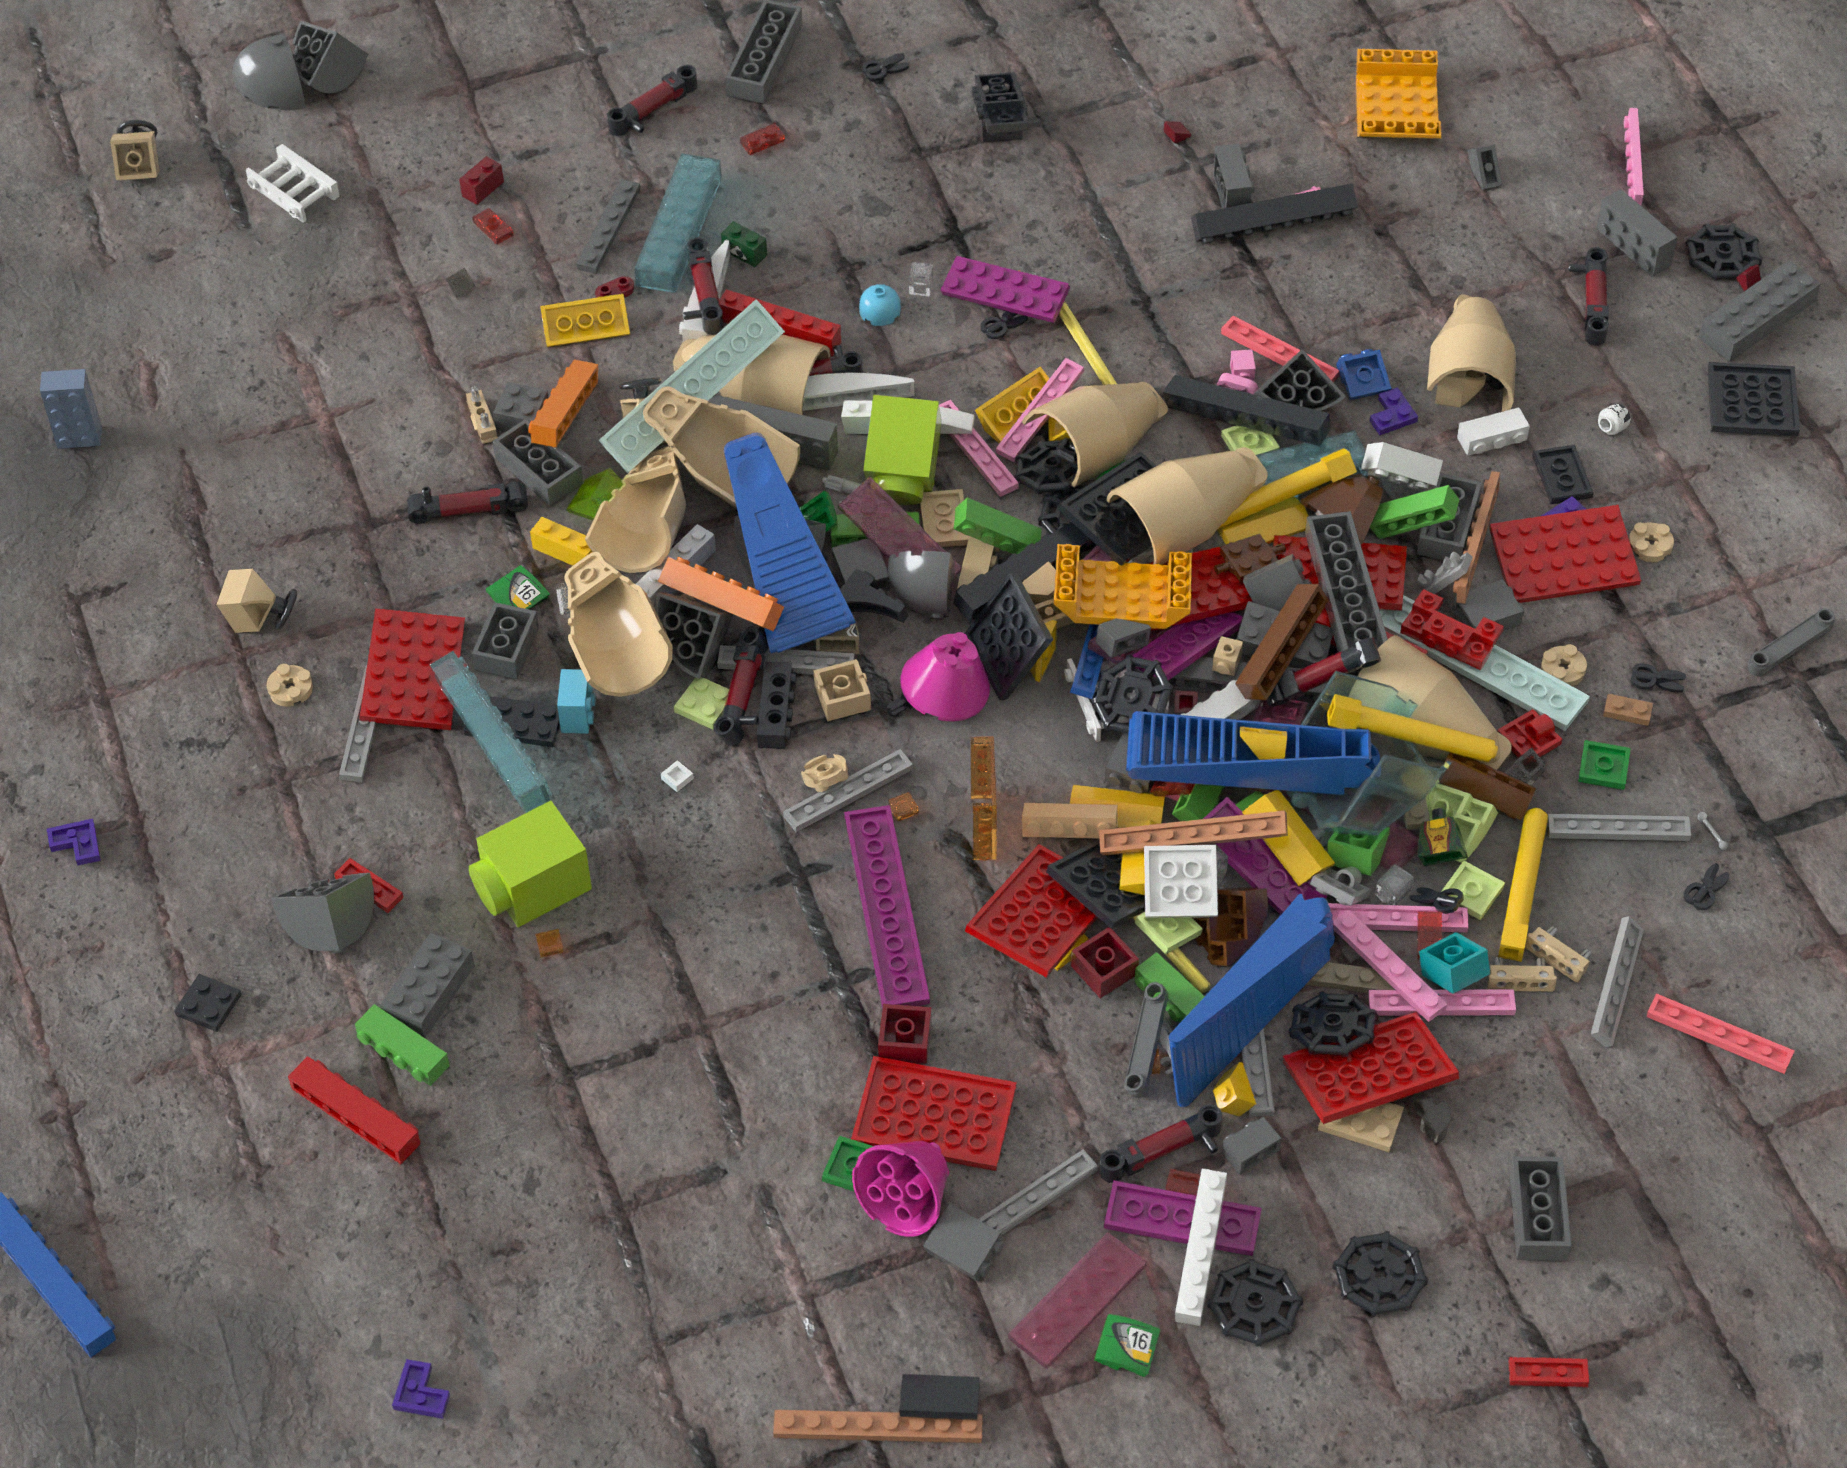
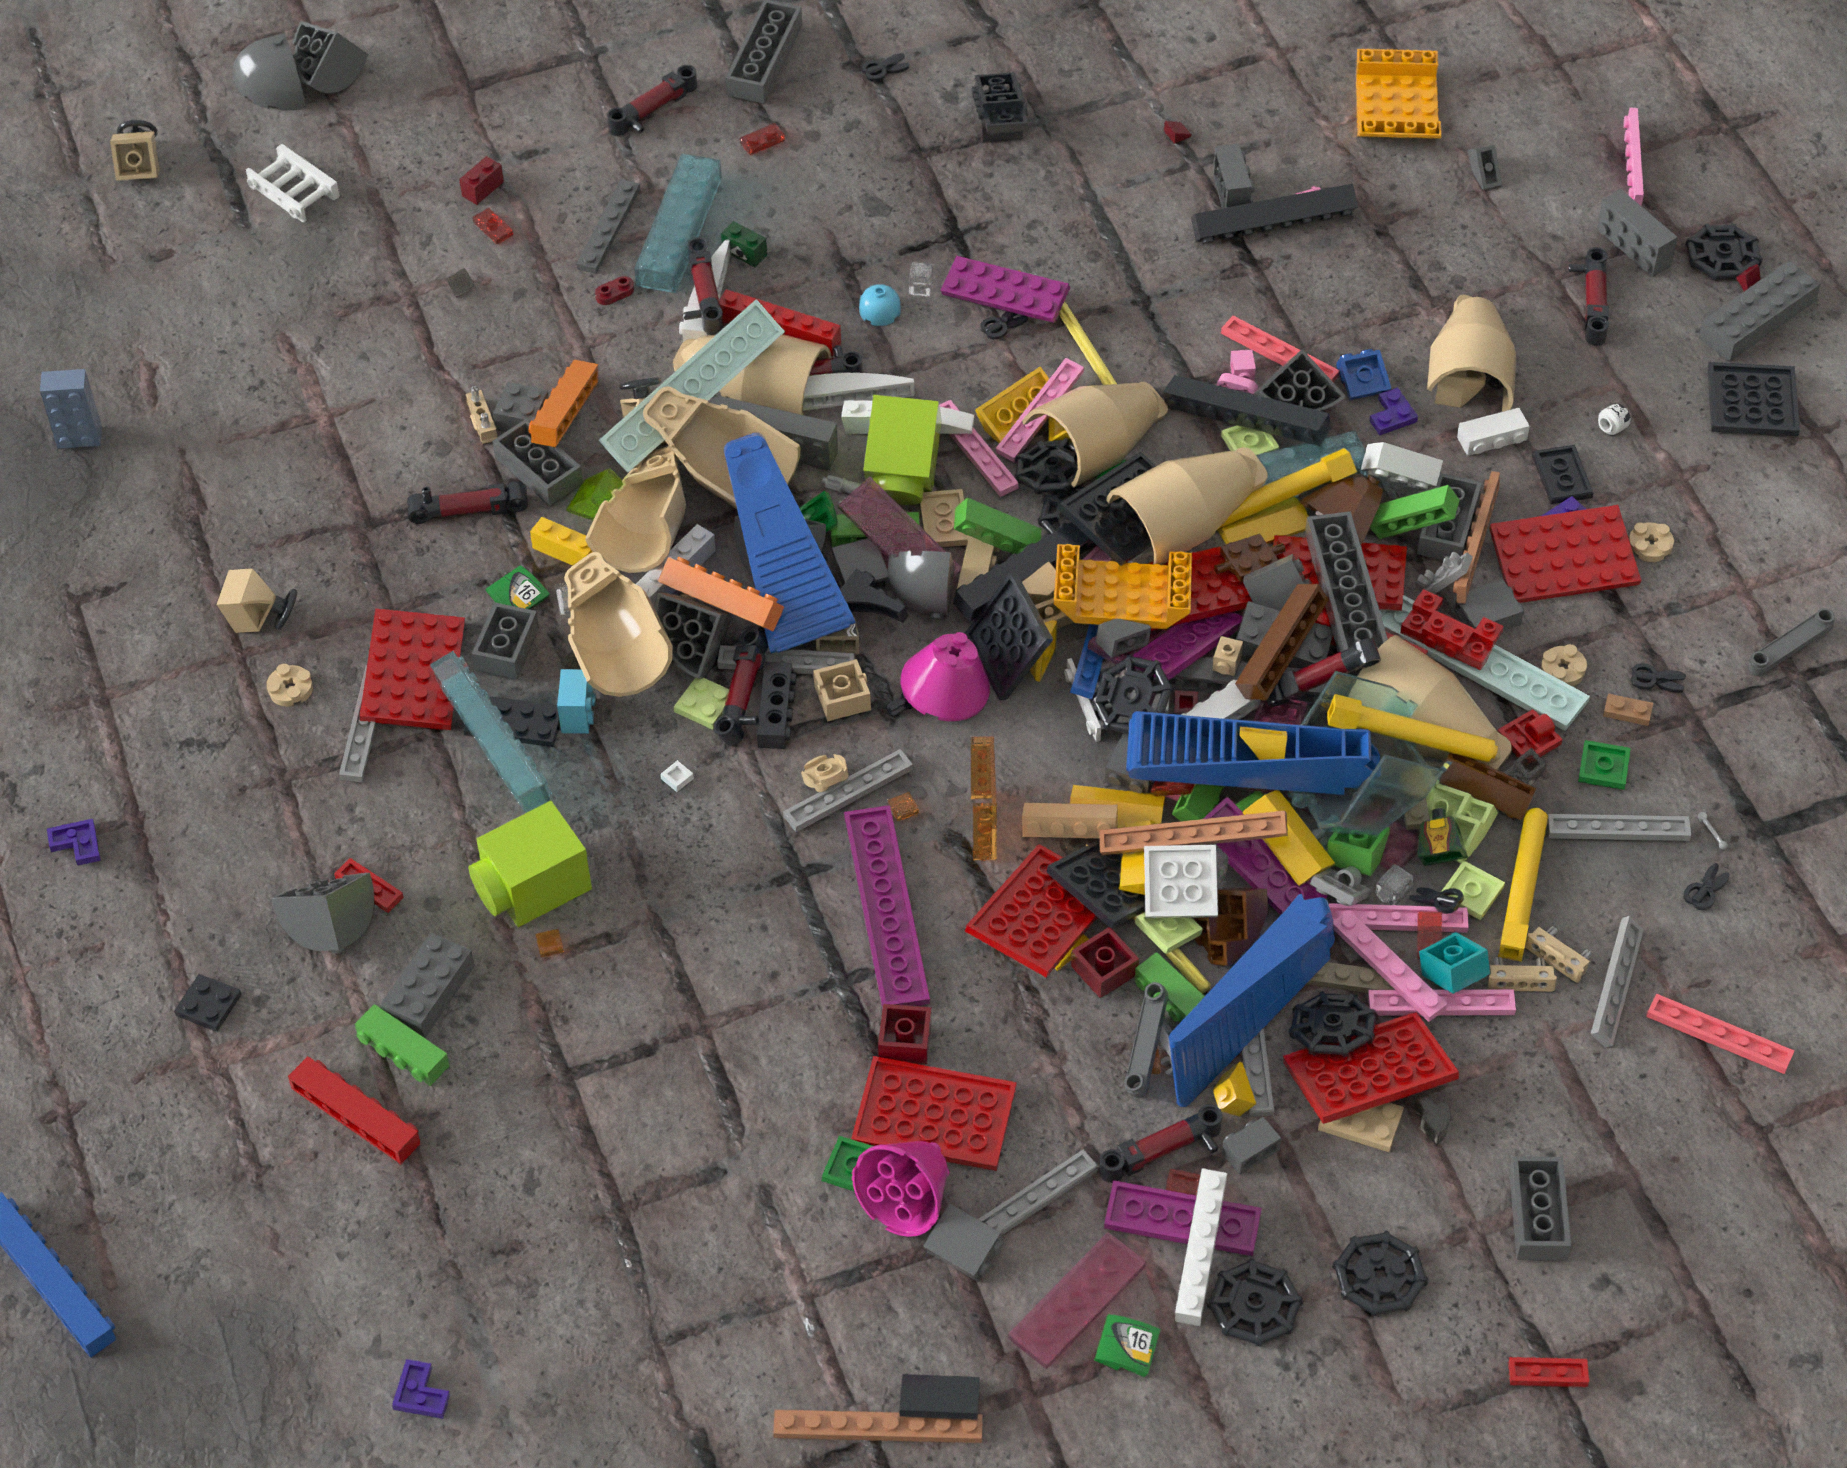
(585, 320): yellow slope -> none

